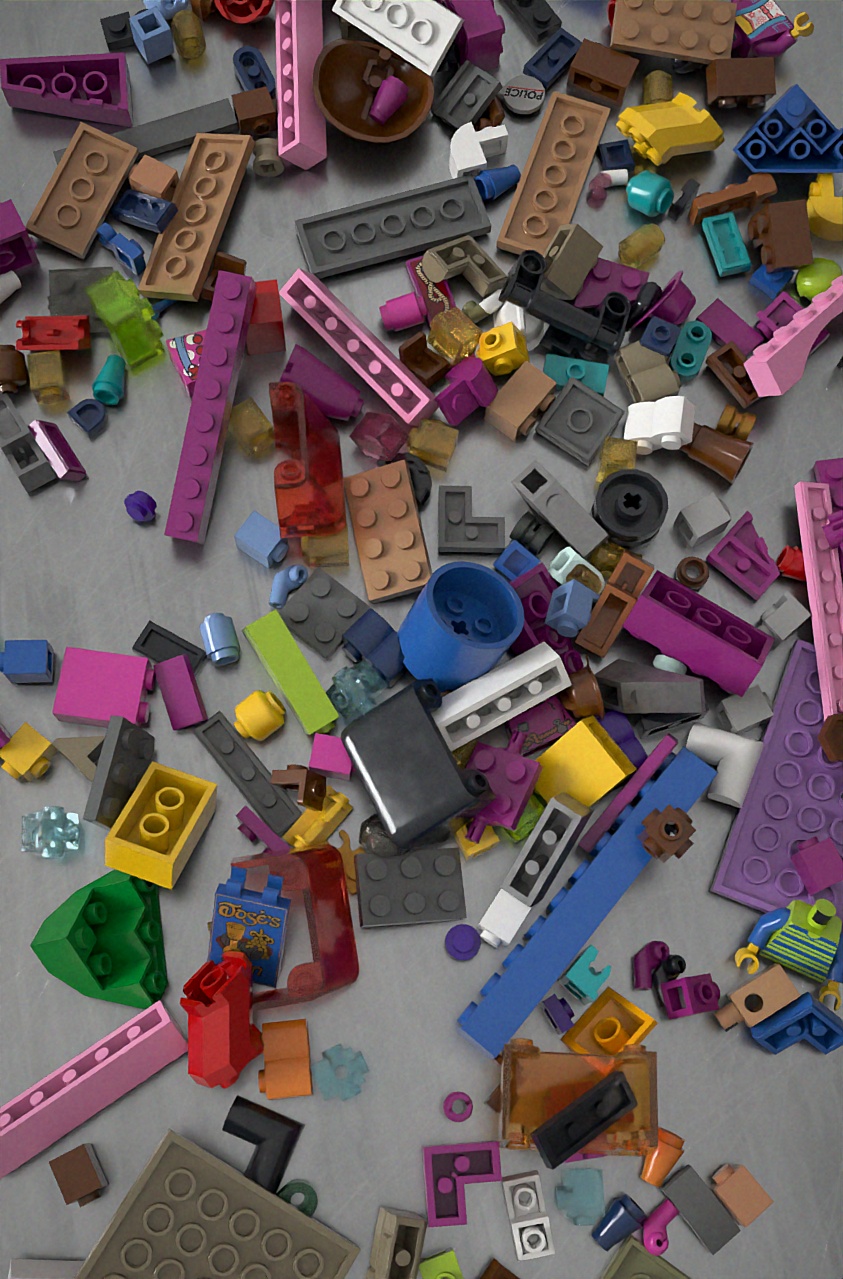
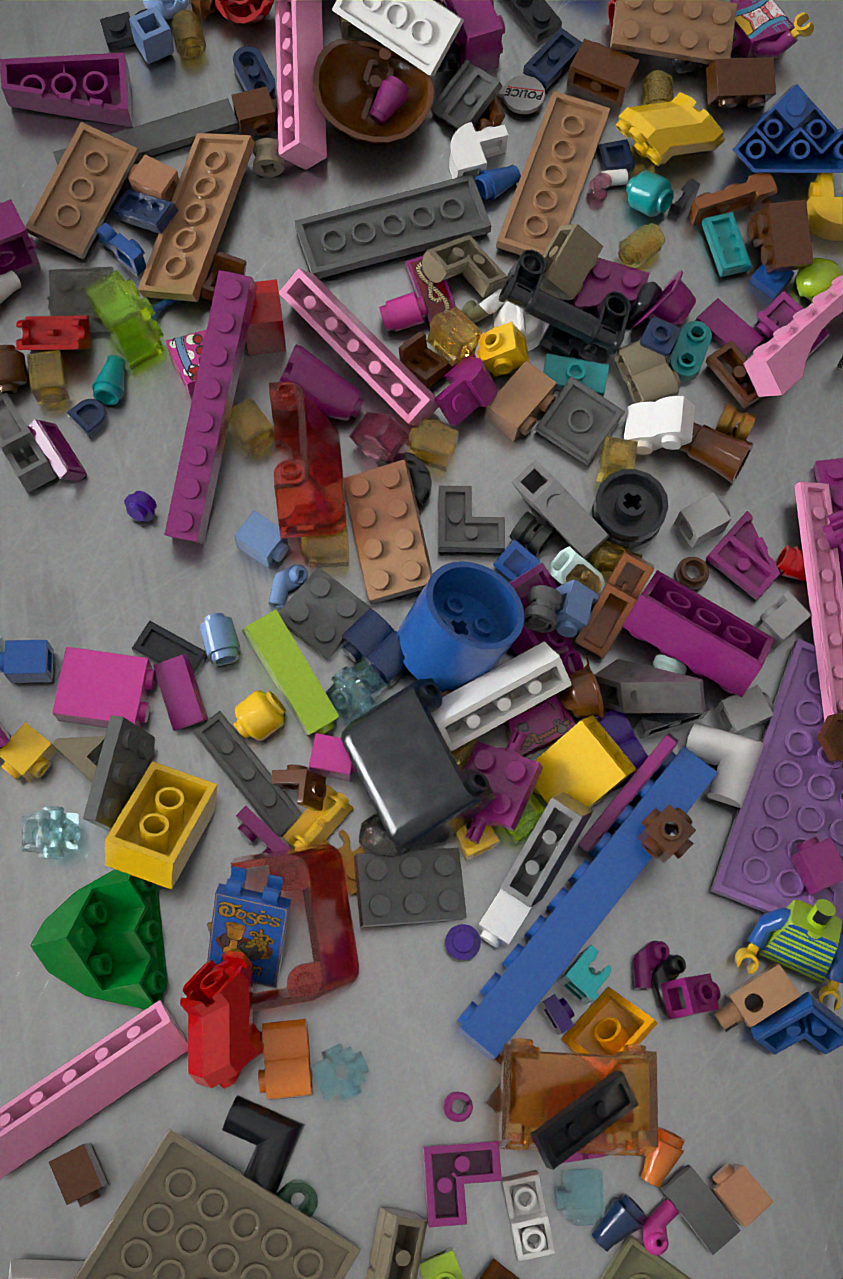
(543, 604): none -> dark grey wheel

